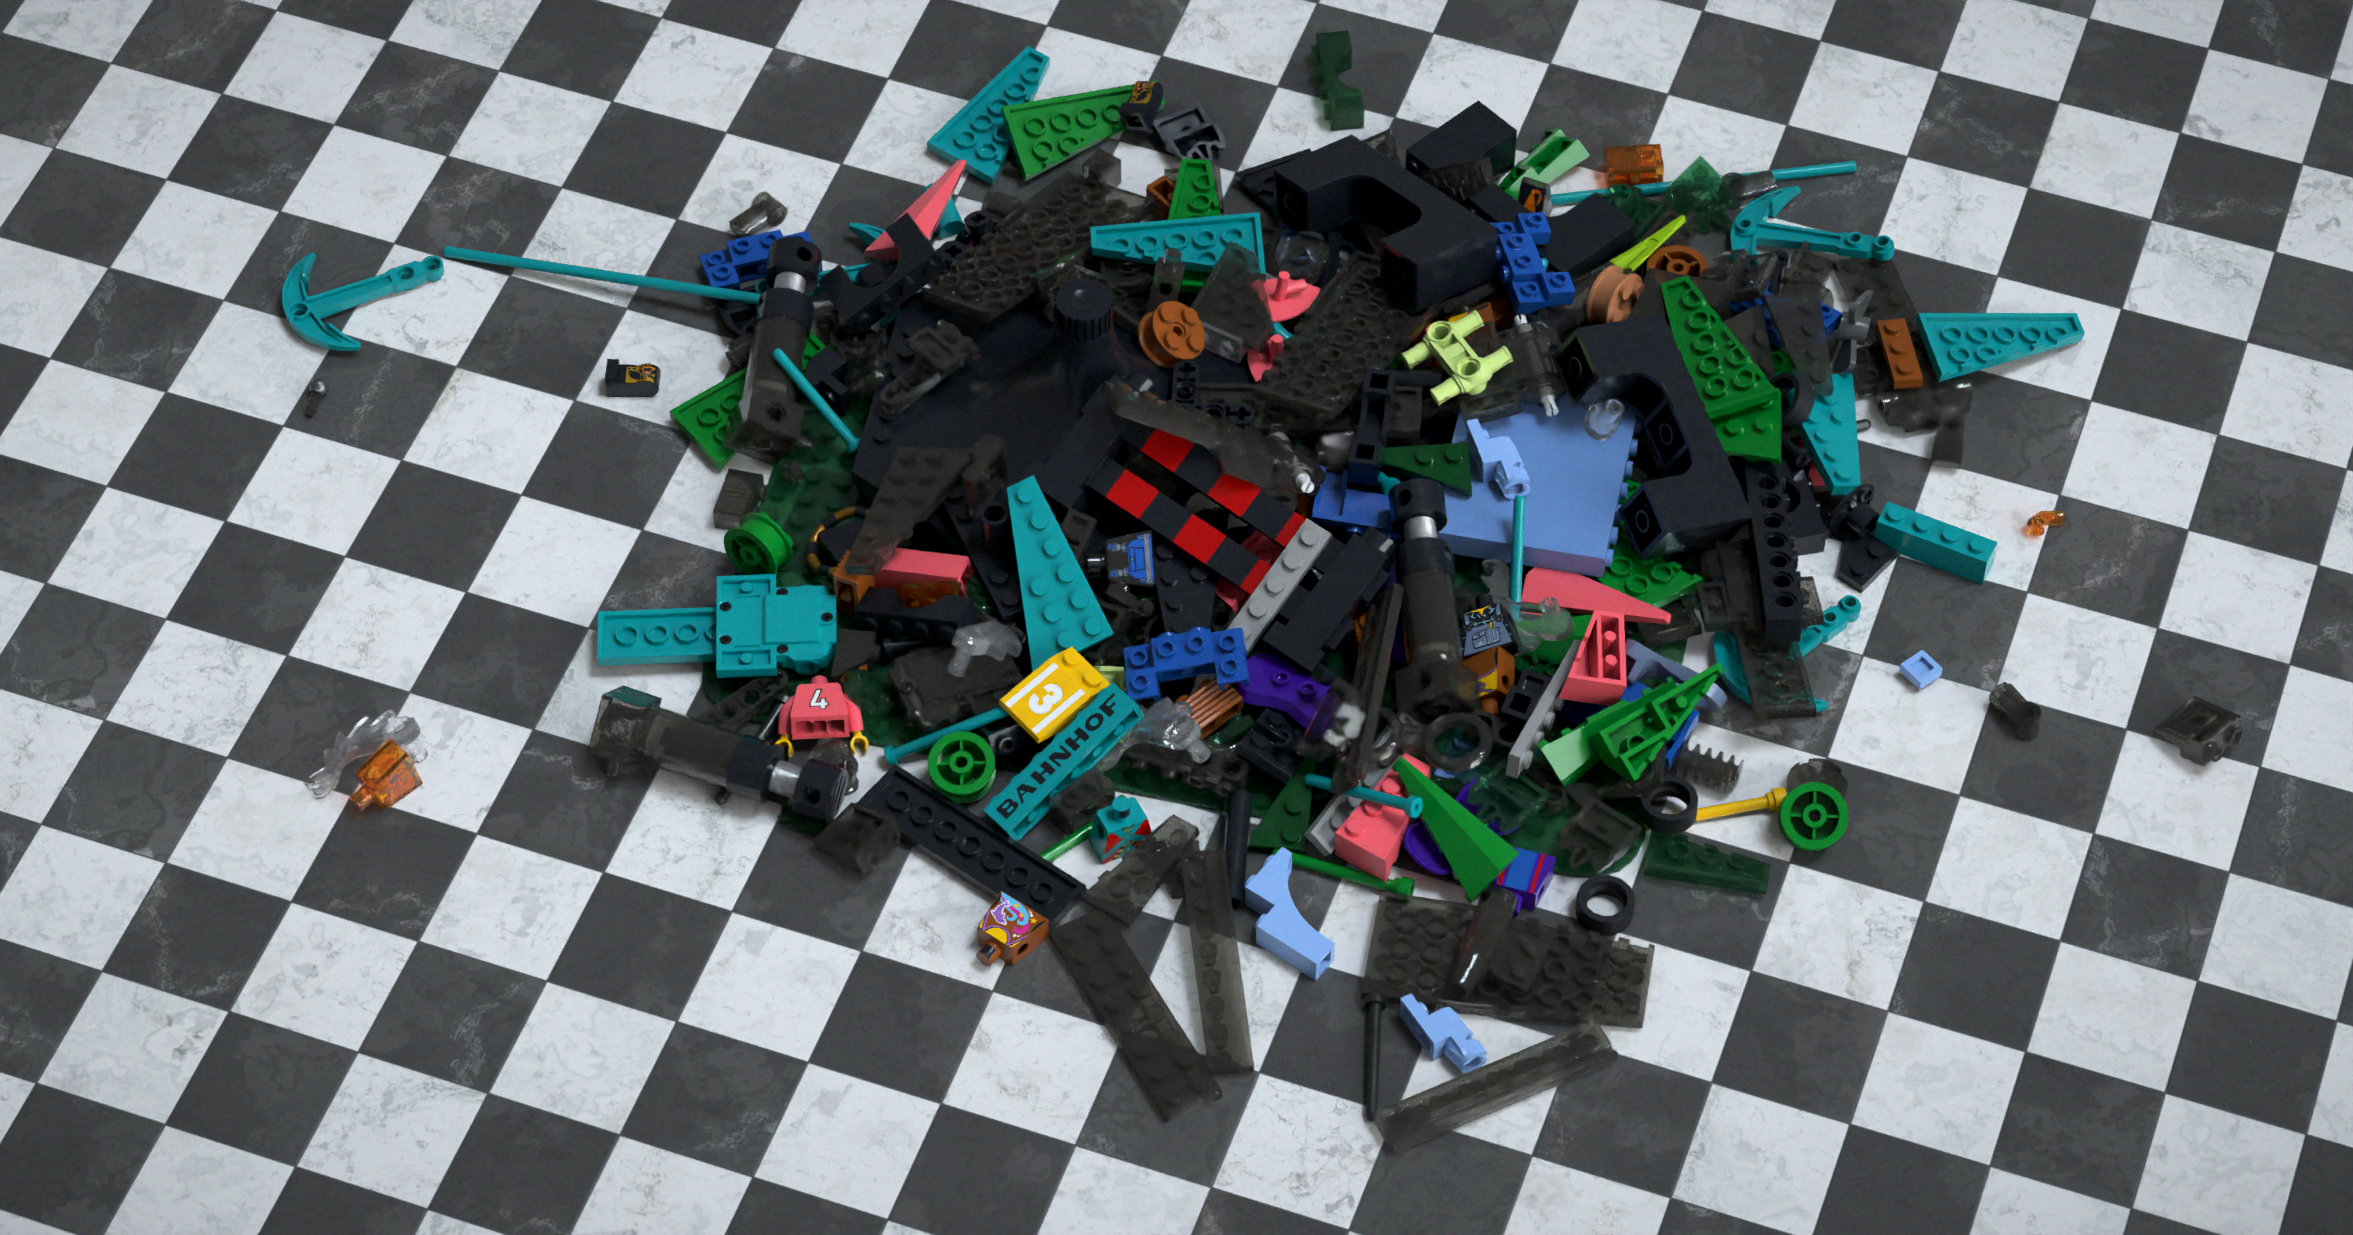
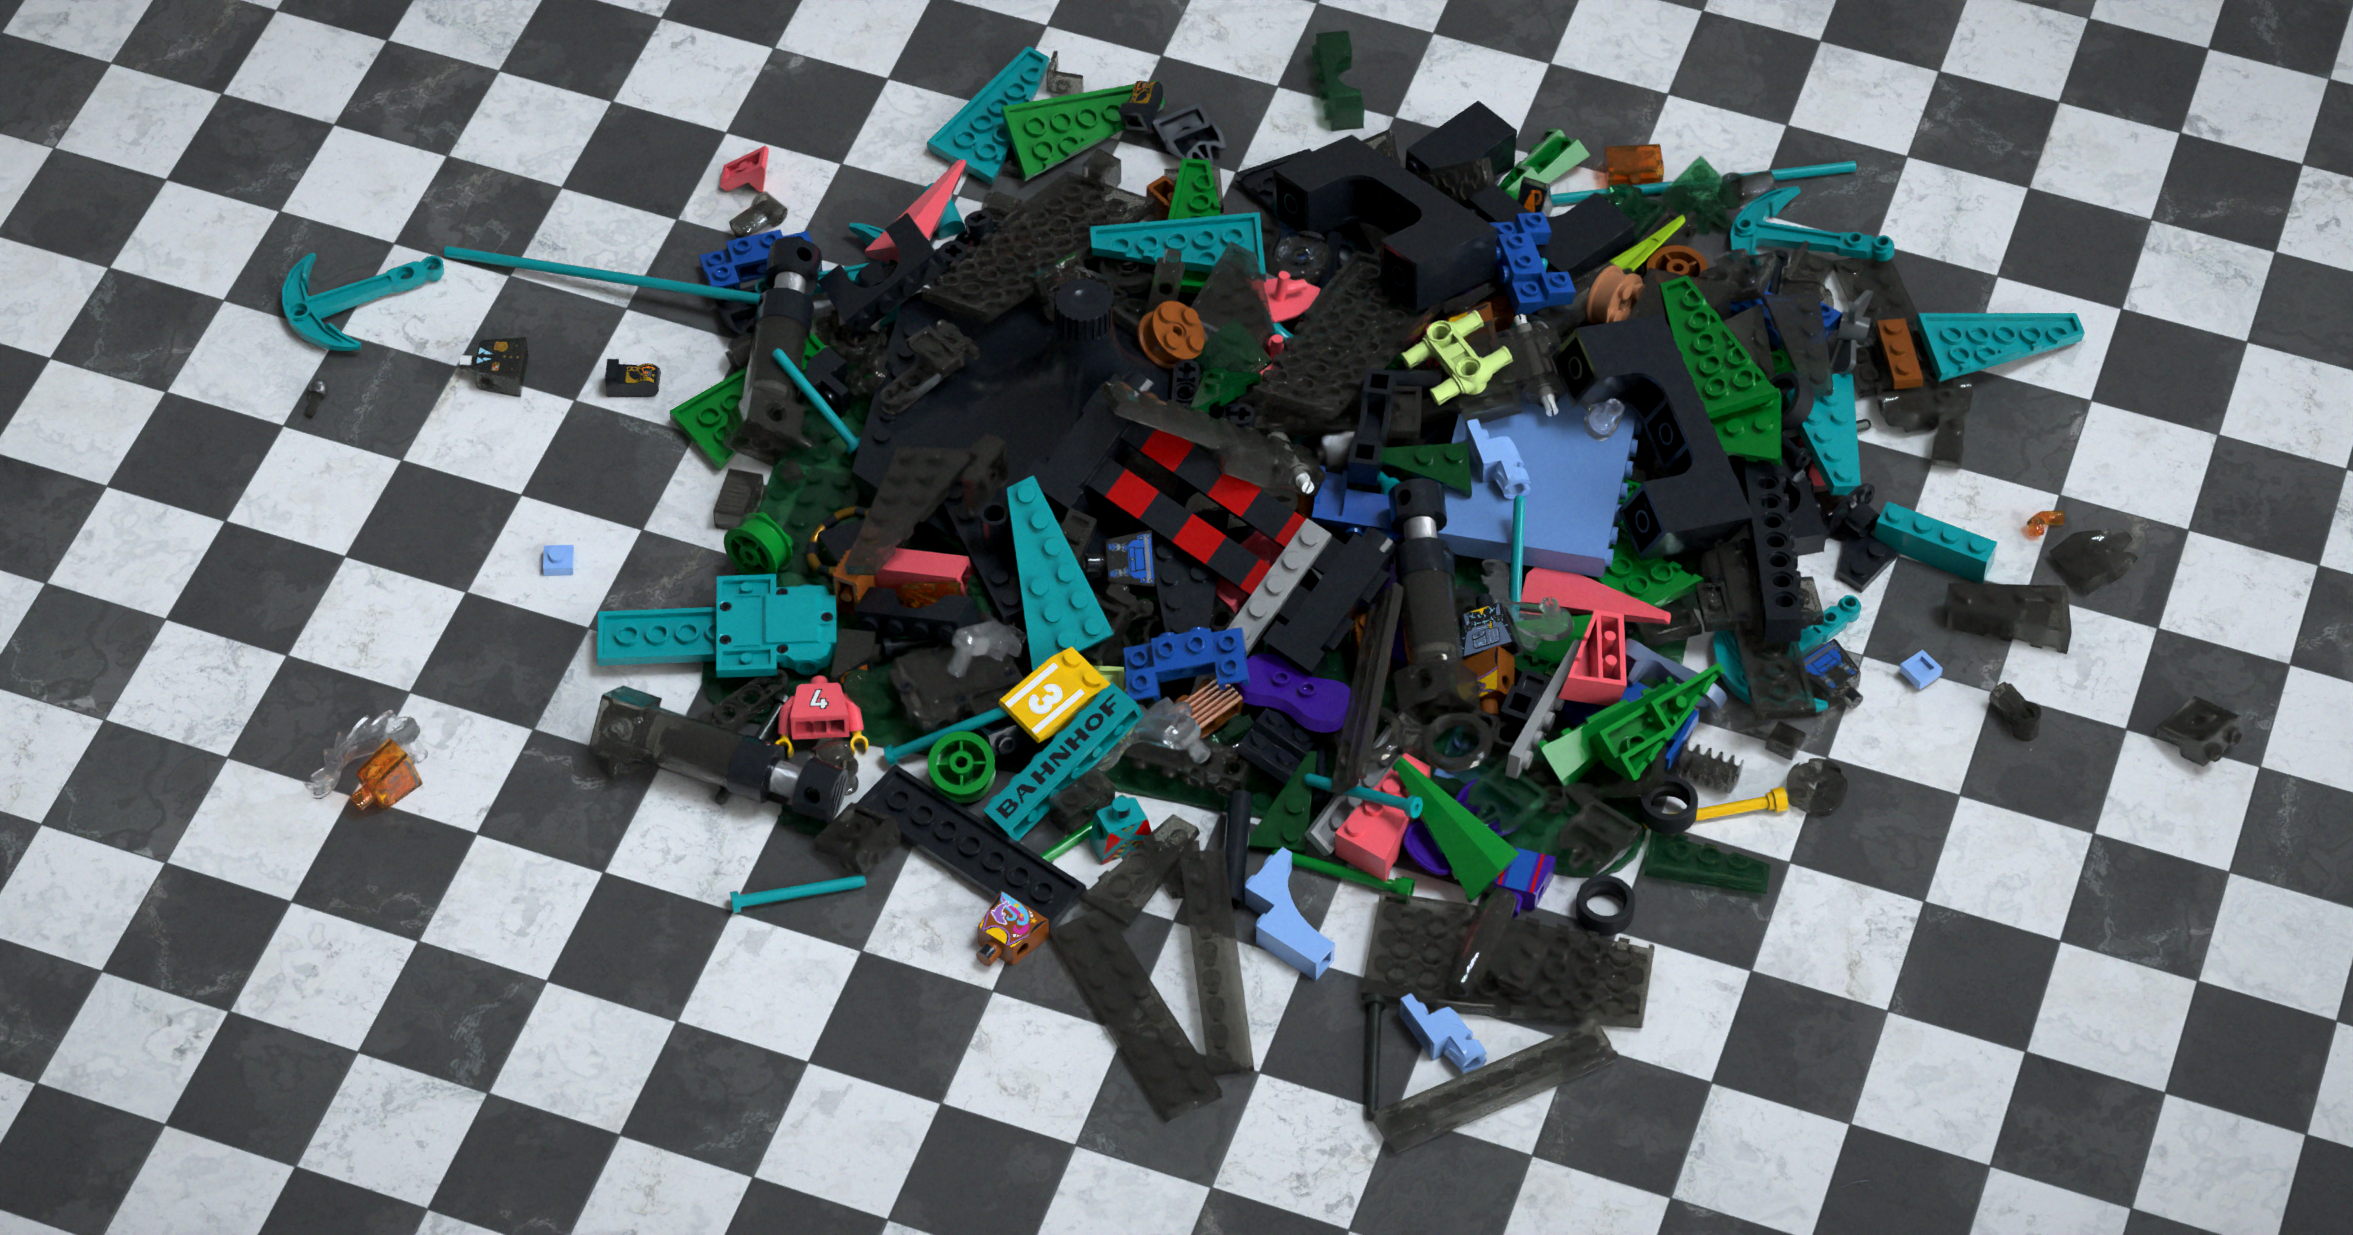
(498, 365): none -> clear smoke torso
(558, 560): none -> light blue plate
(748, 168): none -> coral slope
(792, 892): none -> teal bar
(1062, 82): none -> clear smoke bracket
(1222, 387): none -> dark green wing
(1233, 350): none -> clear green plate
(1333, 724): clear smoke torso -> none
(1785, 740): none -> clear smoke plate
(1795, 820): green wheel -> none
(1833, 675): none -> torso
(2011, 612): none -> clear smoke wedge
(2094, 557): none -> clear smoke plate

